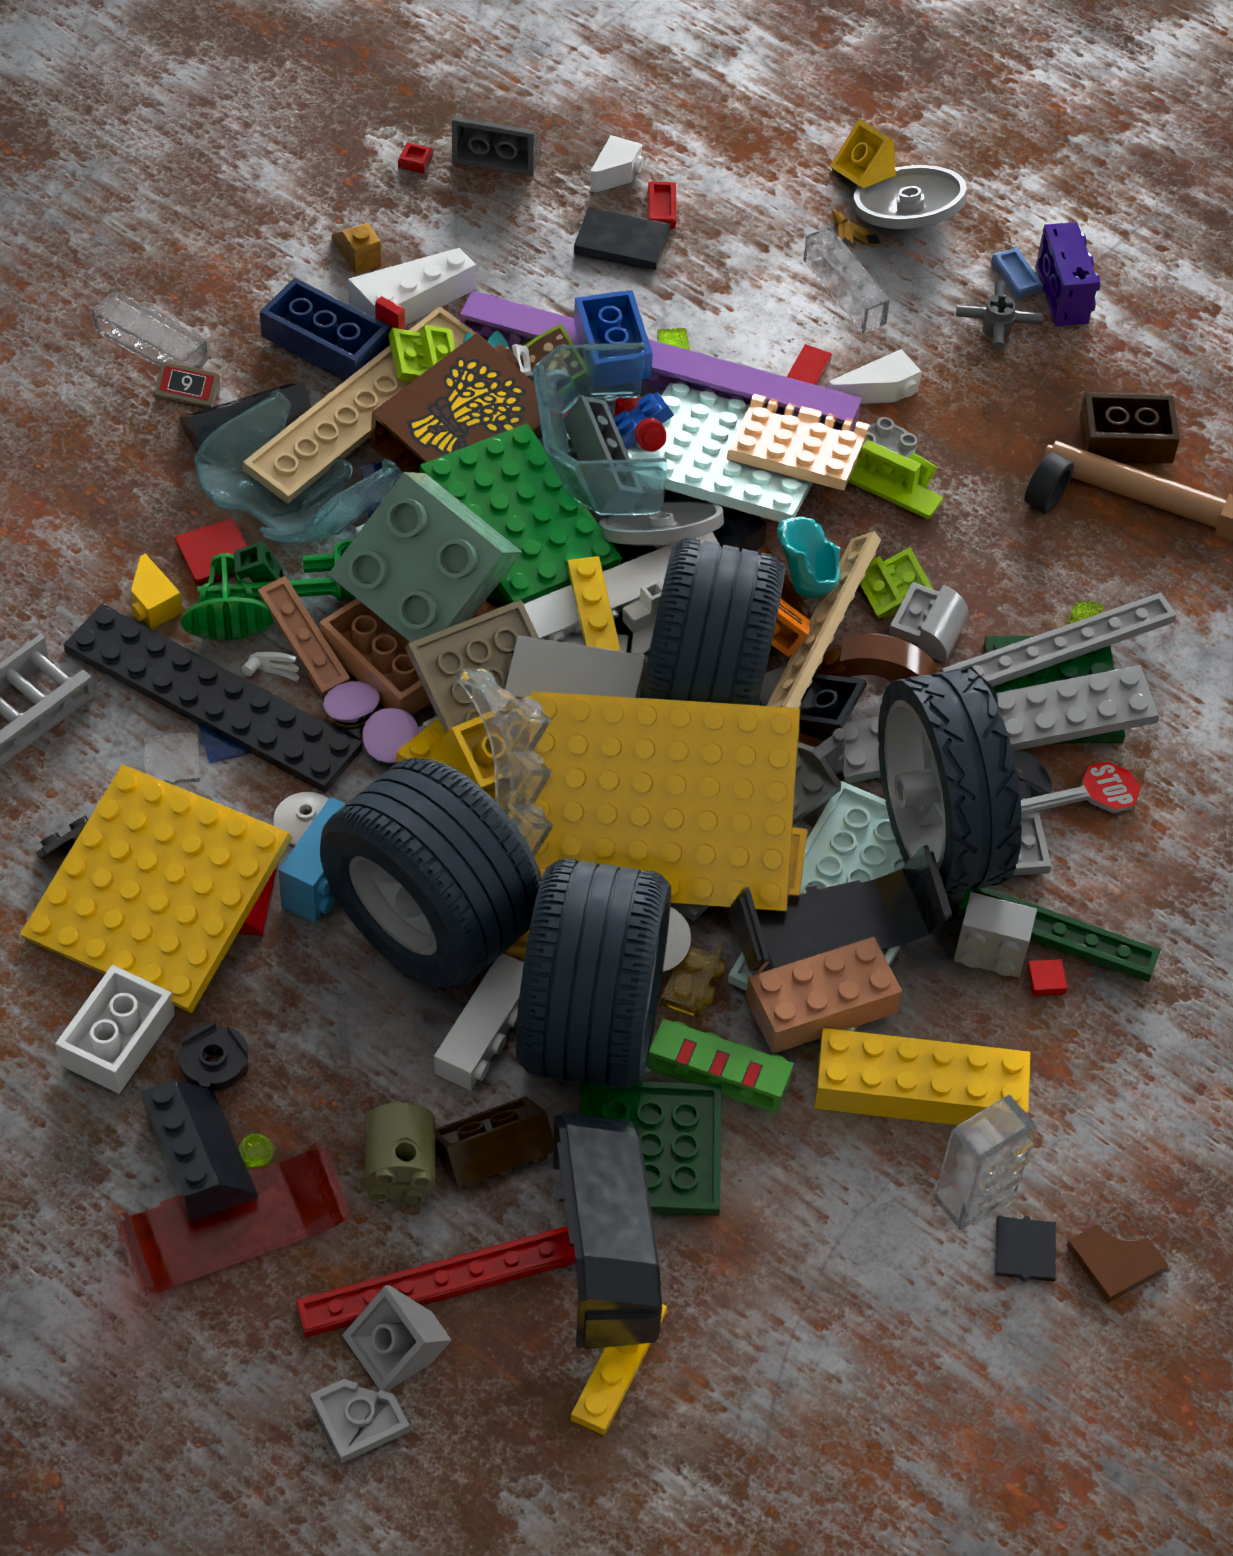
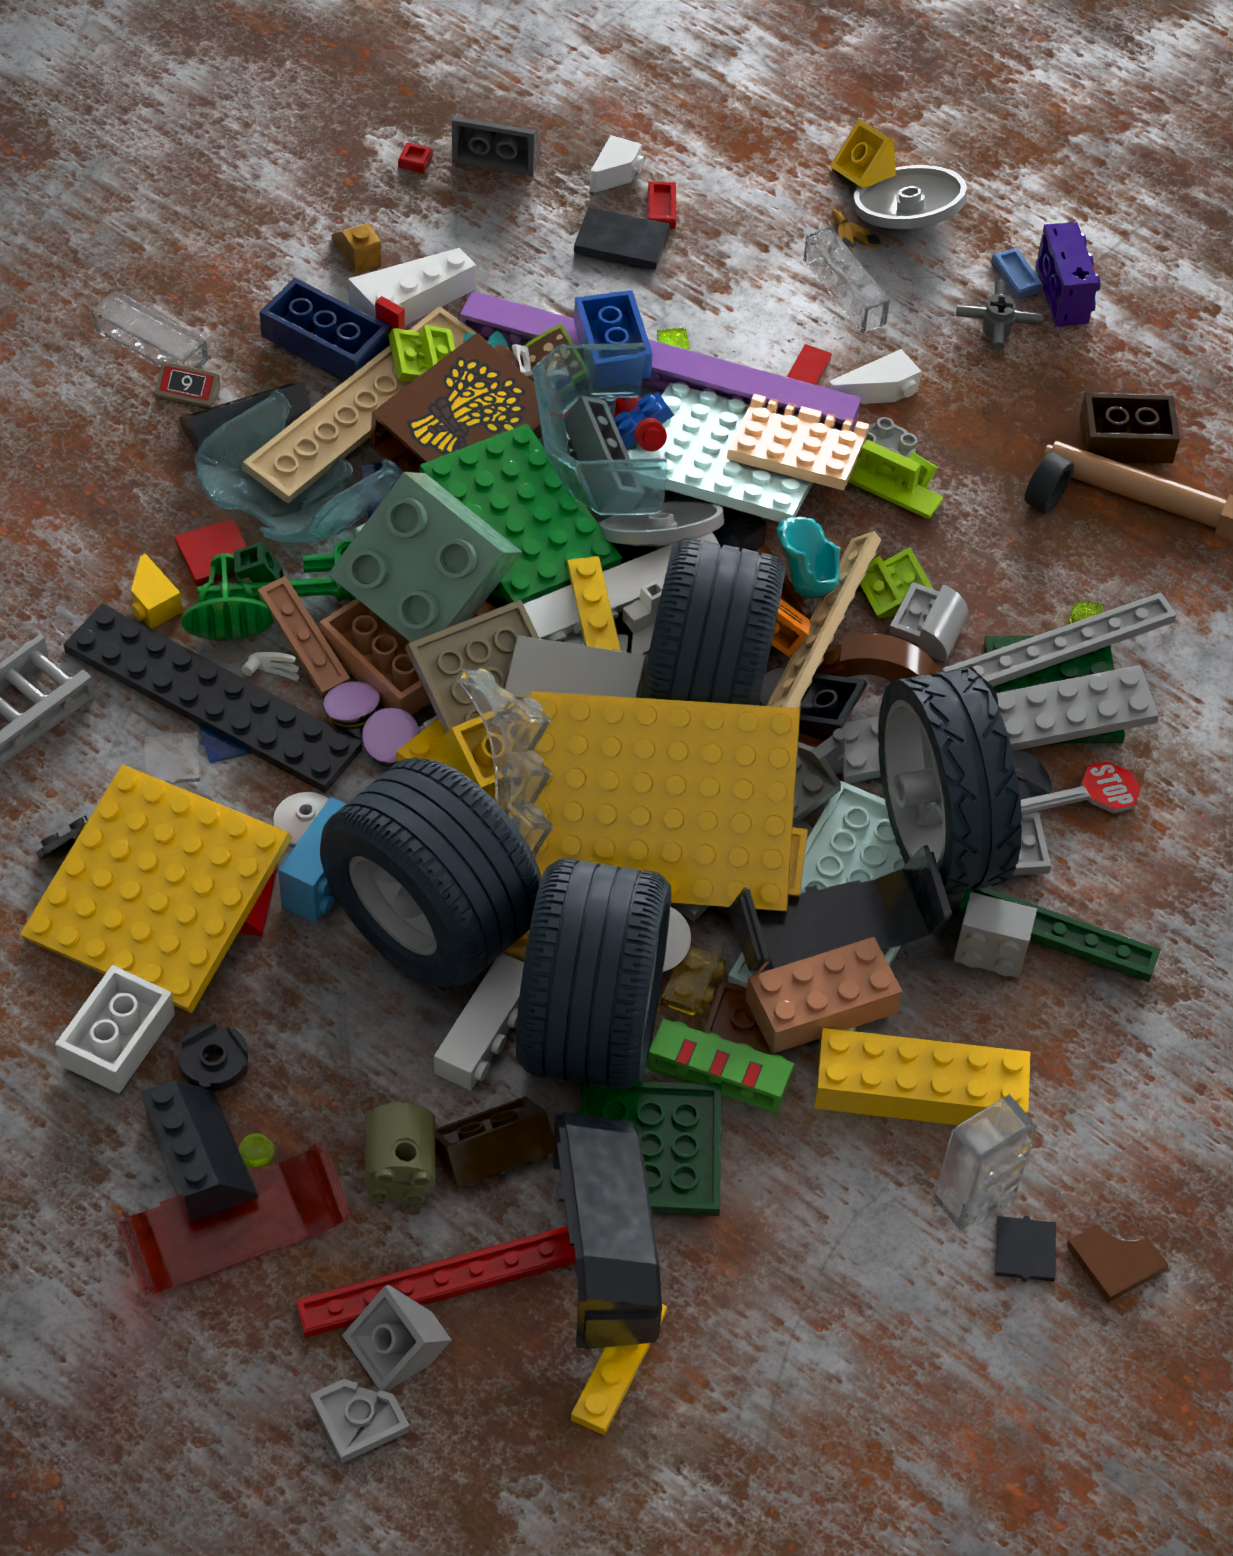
(733, 1019): none -> reddish brown tile
(1047, 977): red tile -> none

